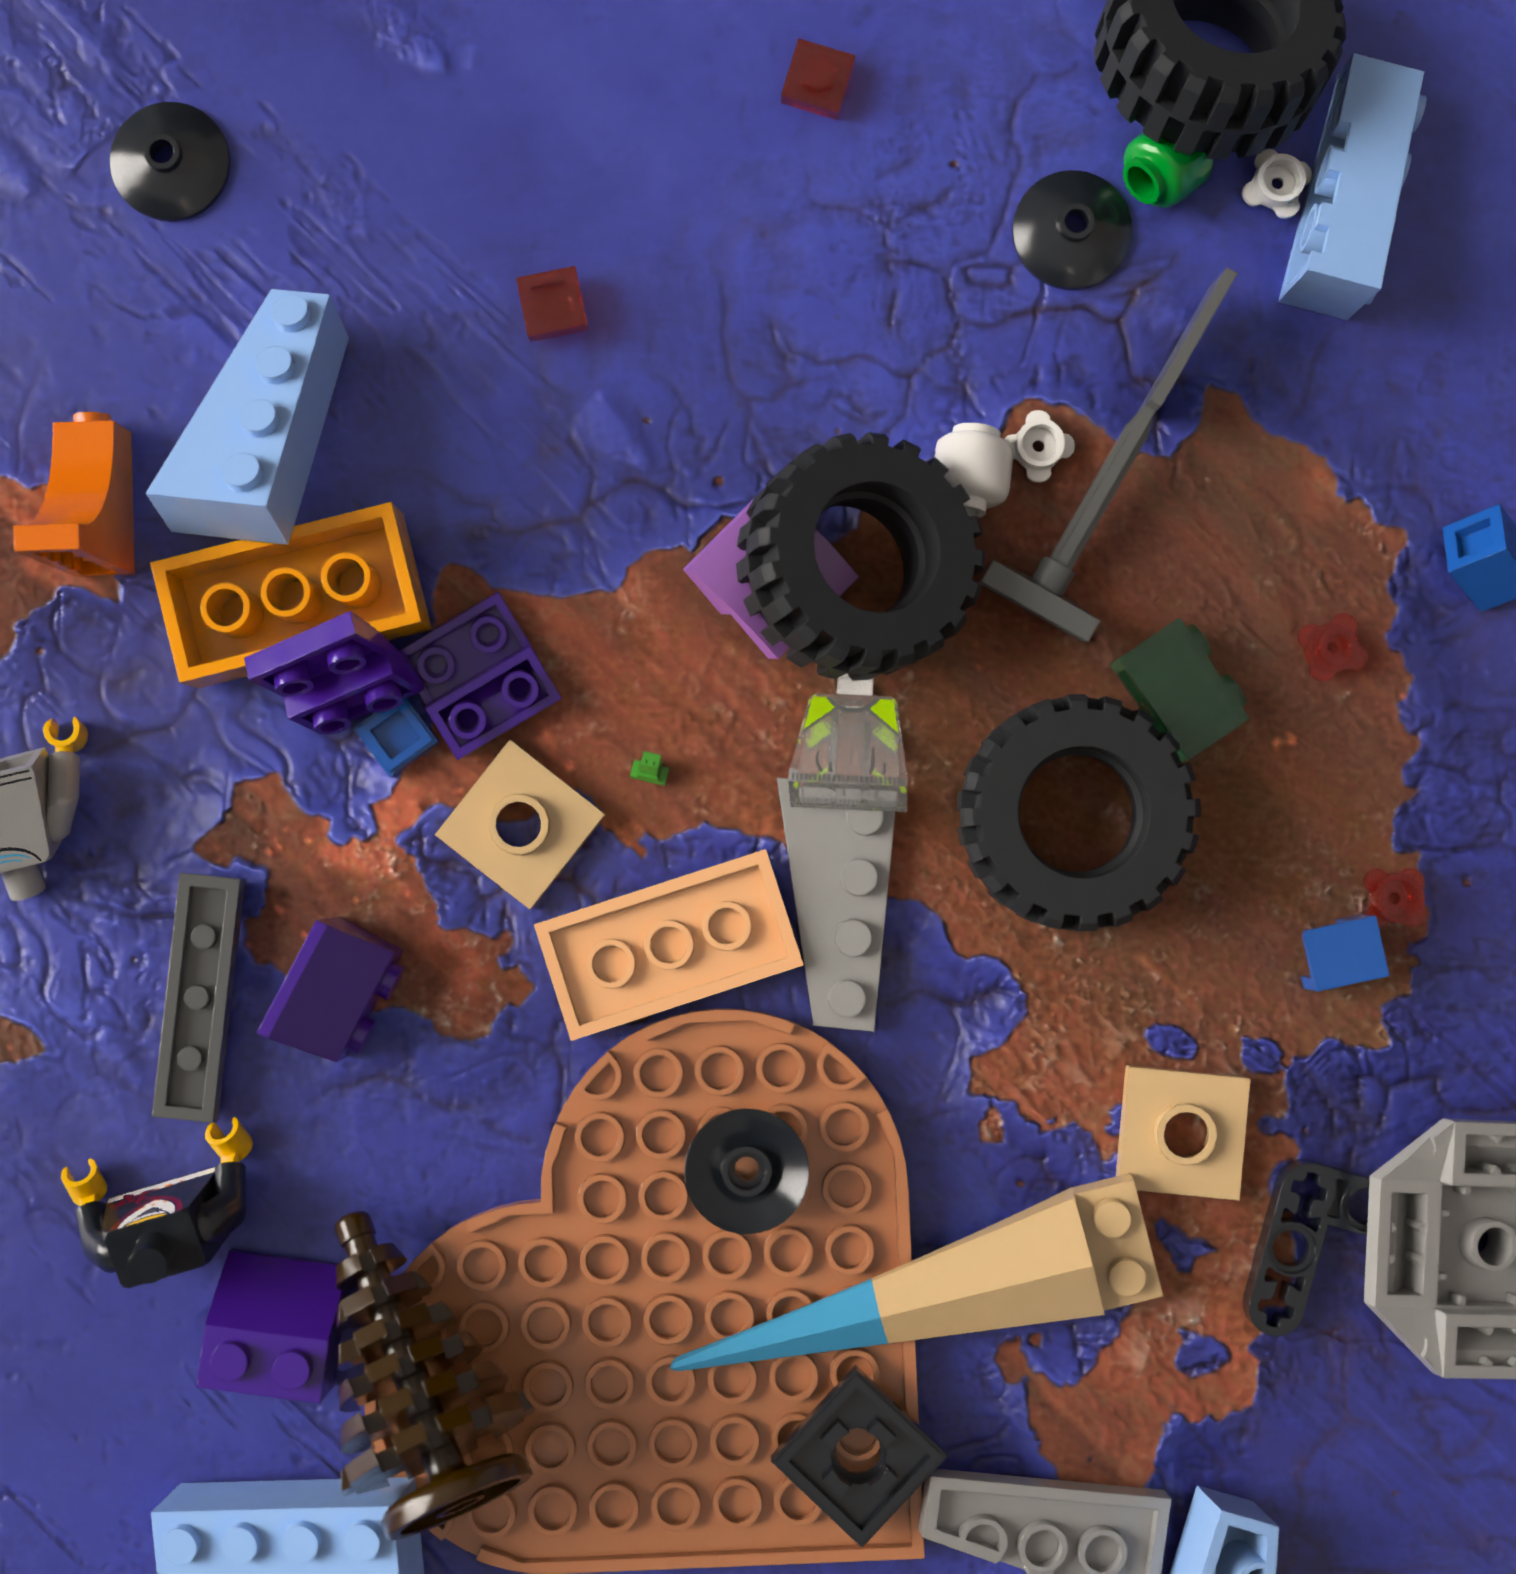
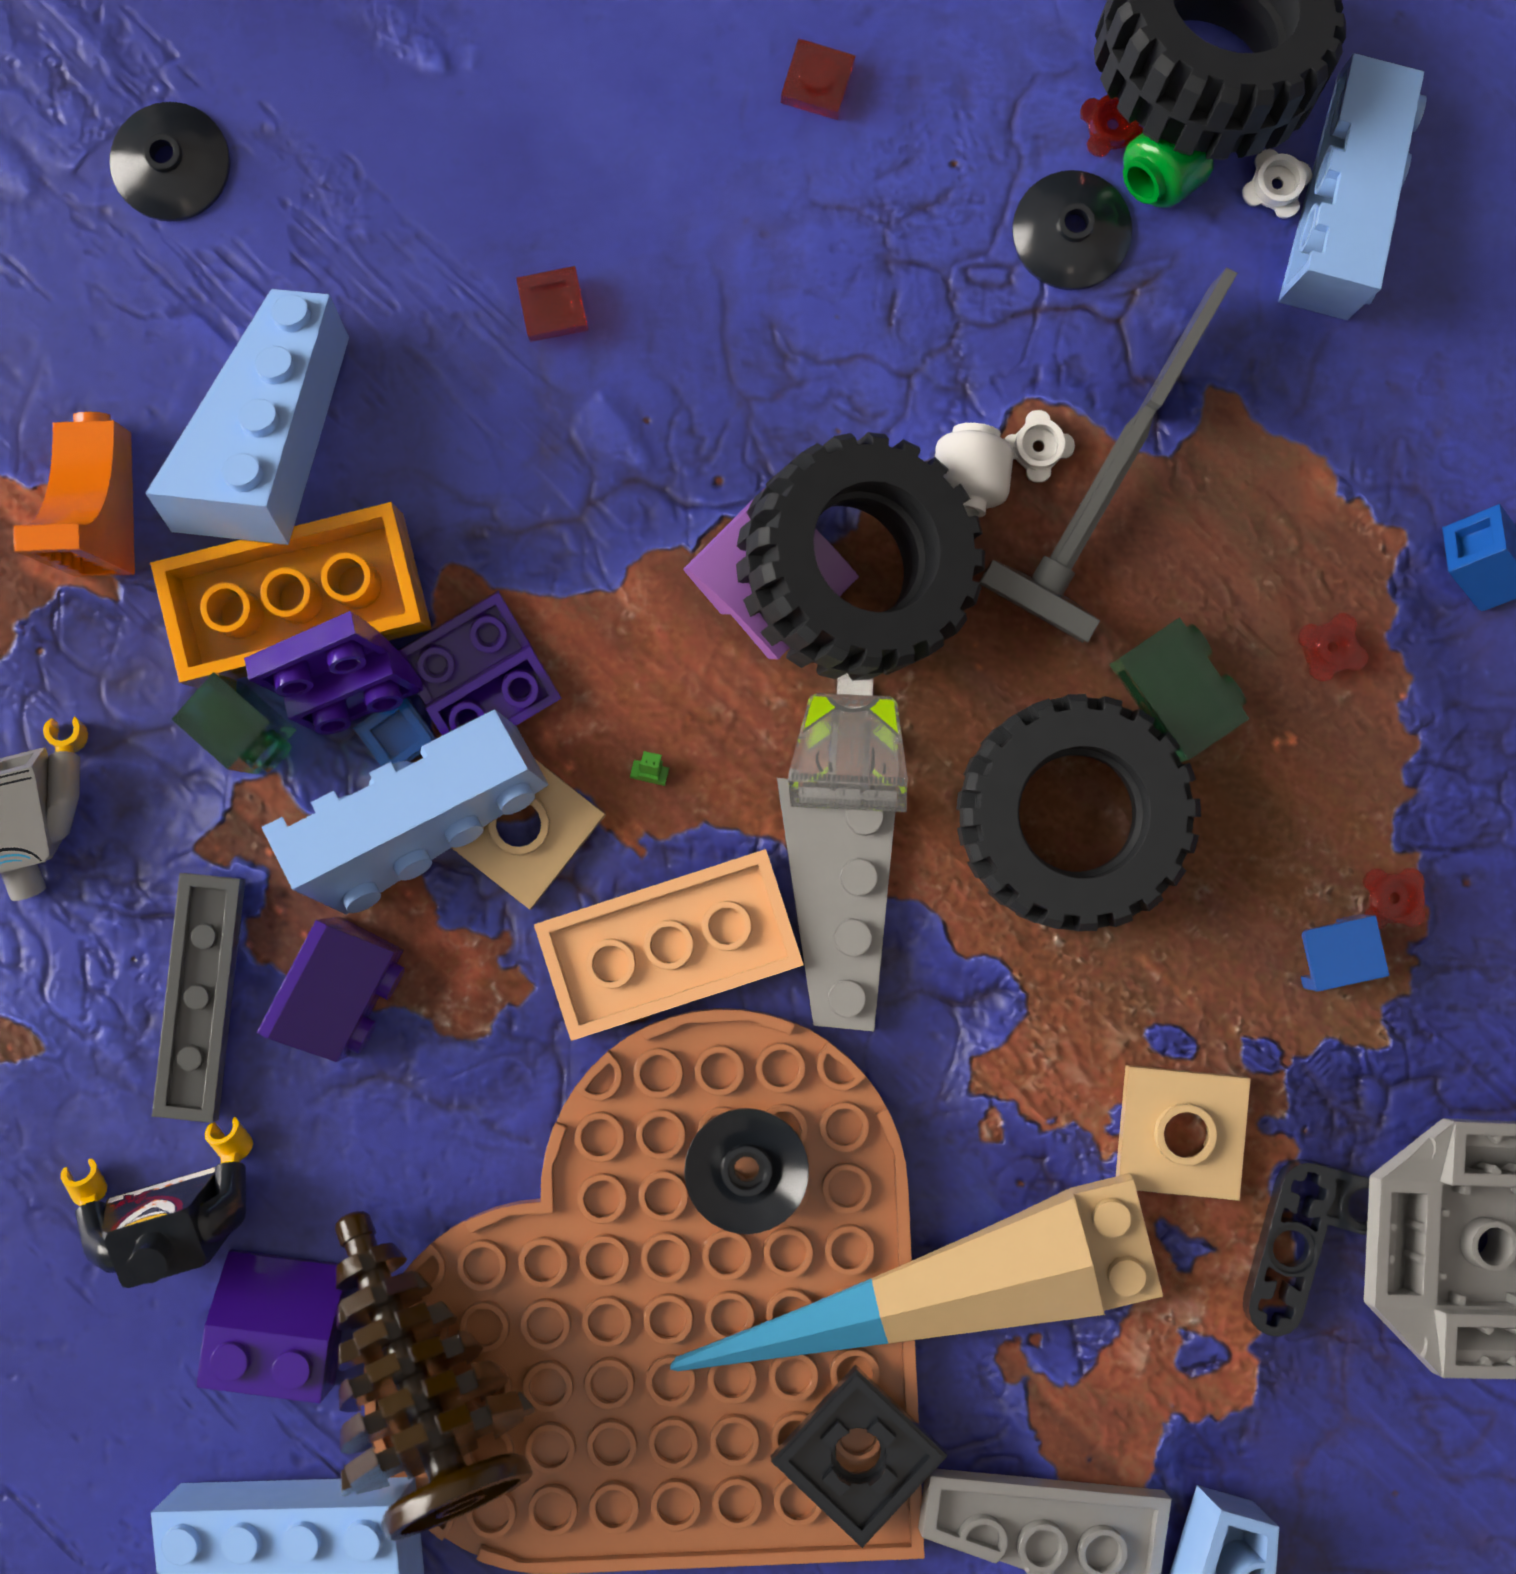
(235, 725): none -> clear green brick
(407, 815): none -> light blue wedge
(1102, 138): none -> clear red plate

